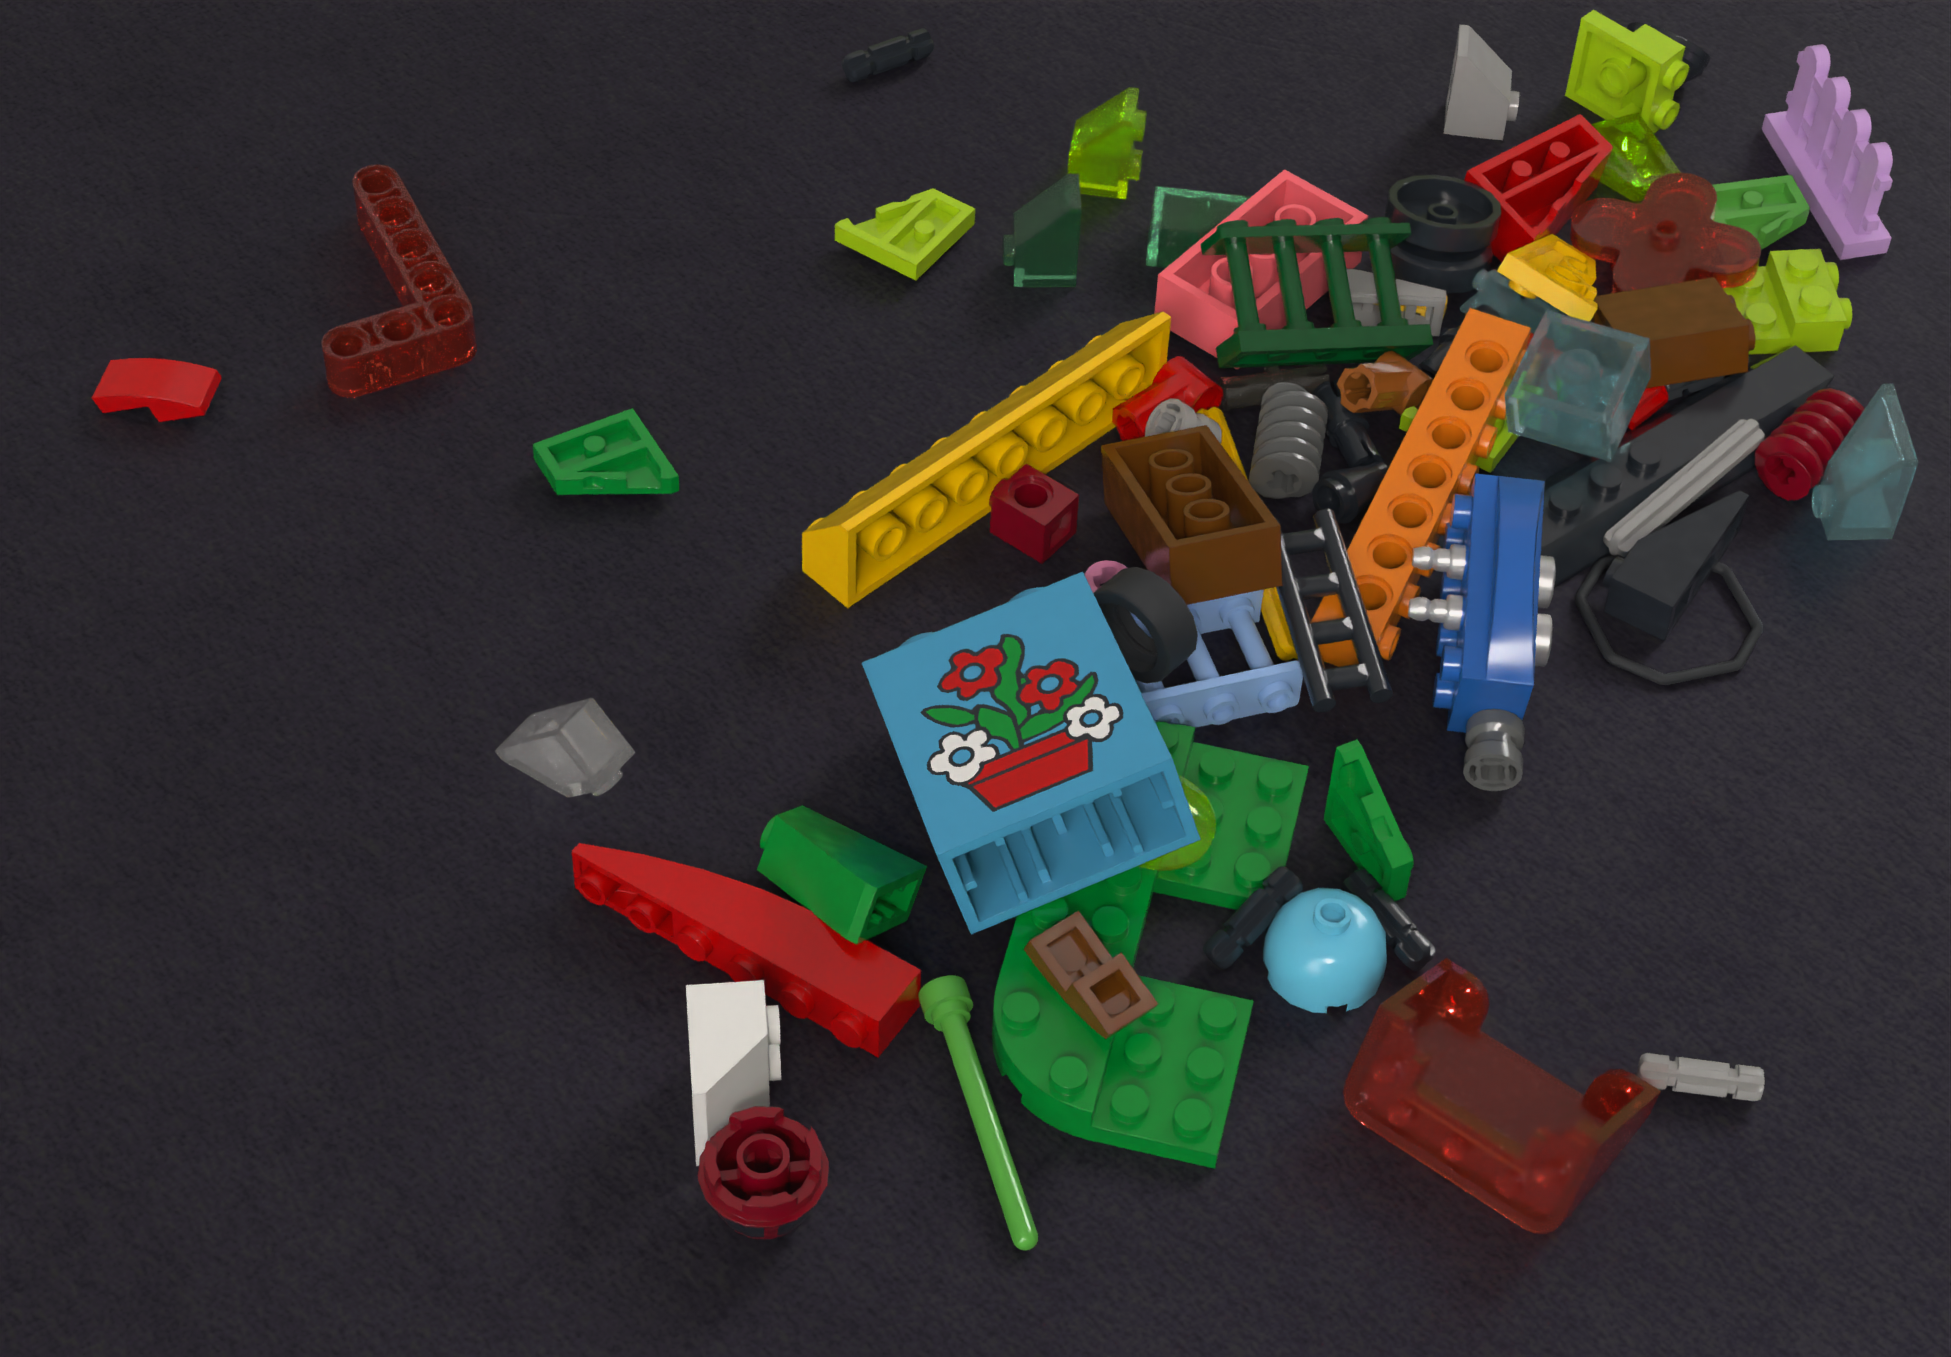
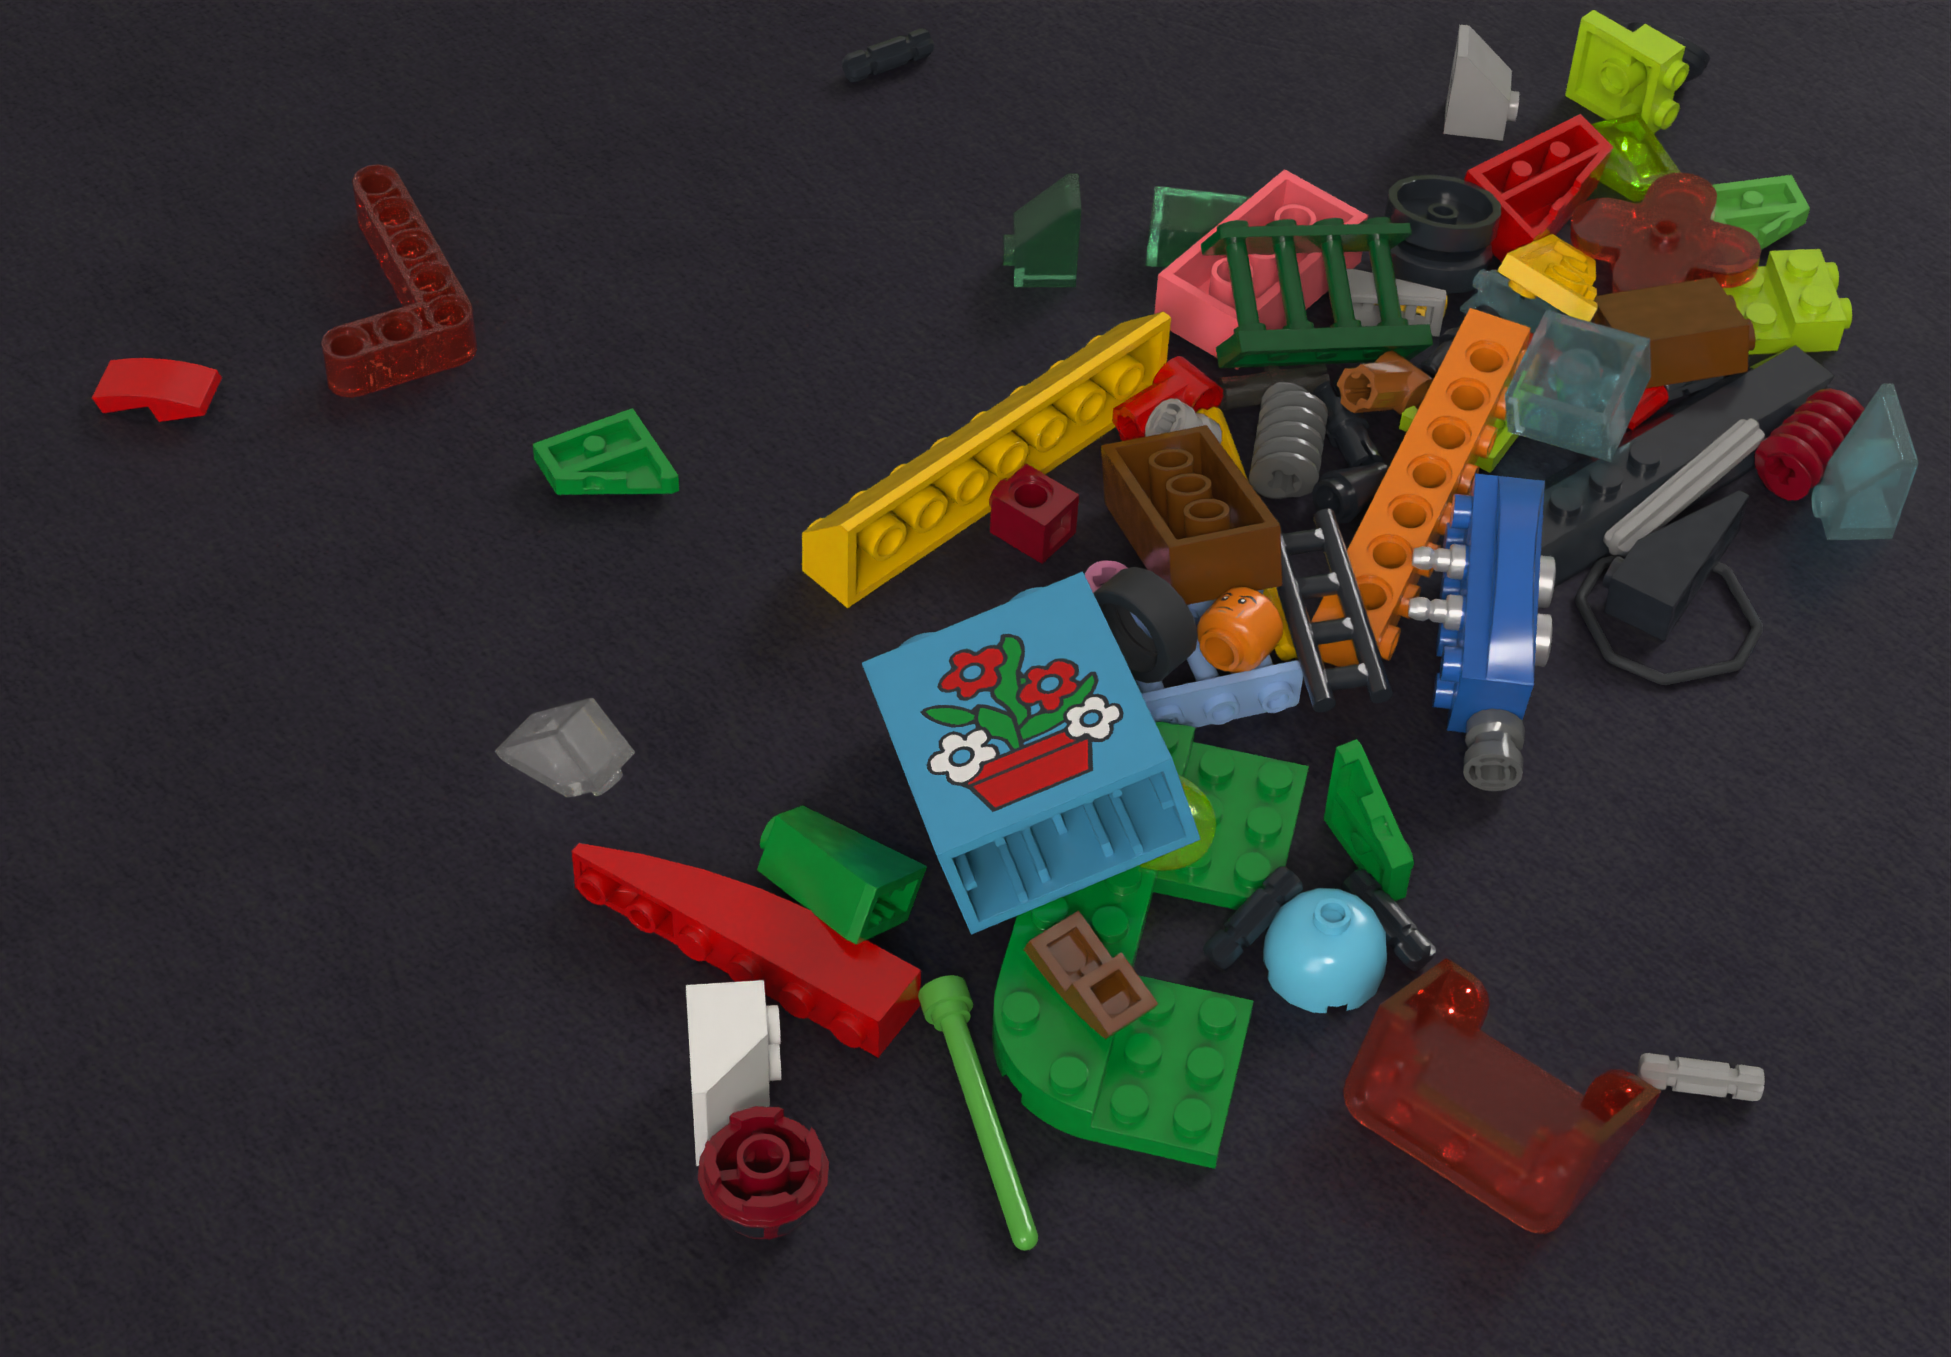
(909, 233): lime wing -> none
(1104, 146): clear neon green slope -> none
(1239, 630): none -> orange head
(1831, 157): lavender fence -> none

